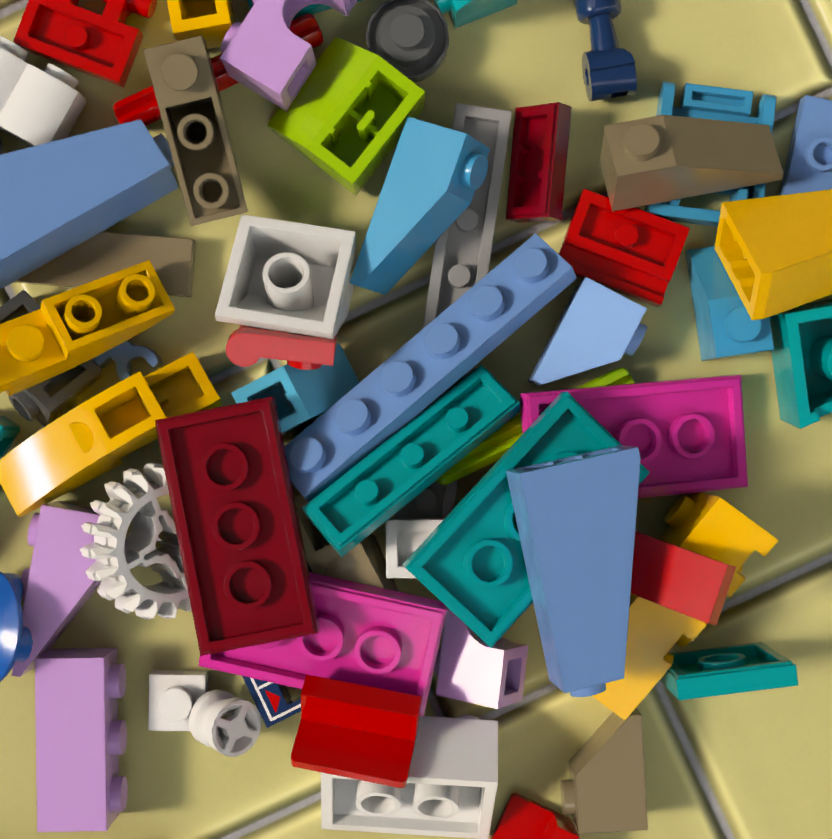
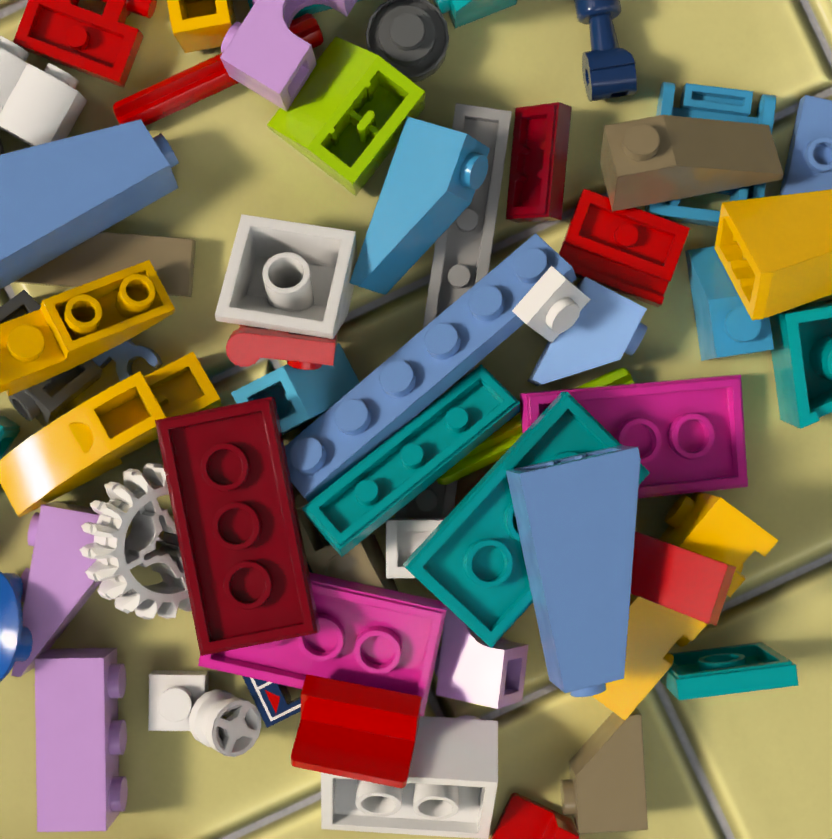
(196, 129): dark tan slope -> none
(551, 305): none -> white plate

